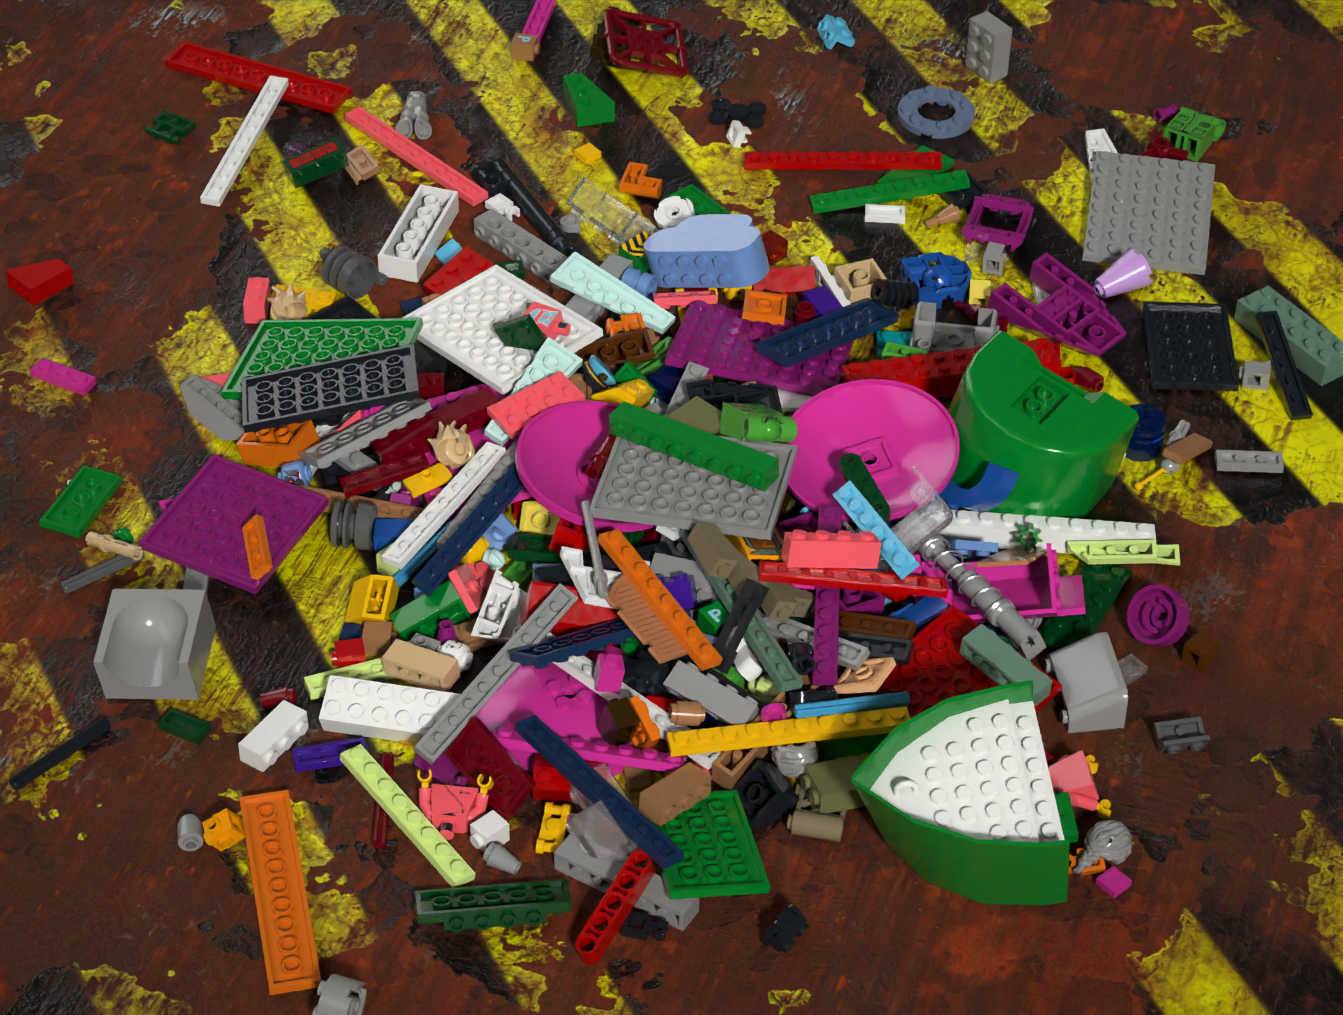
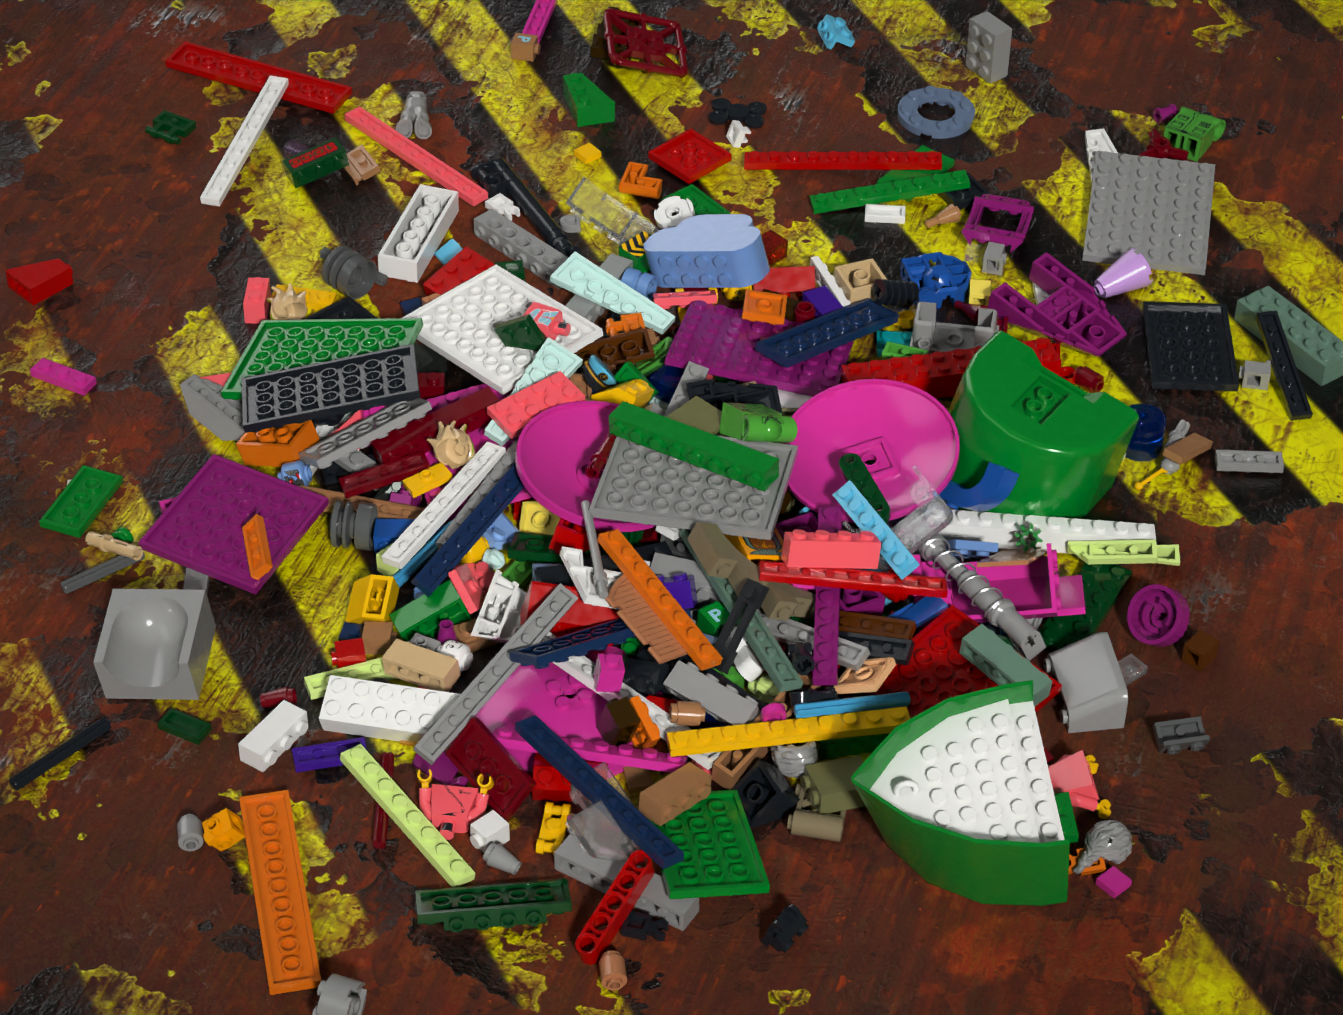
(612, 970): none -> nougat brick
(689, 156): none -> red plate

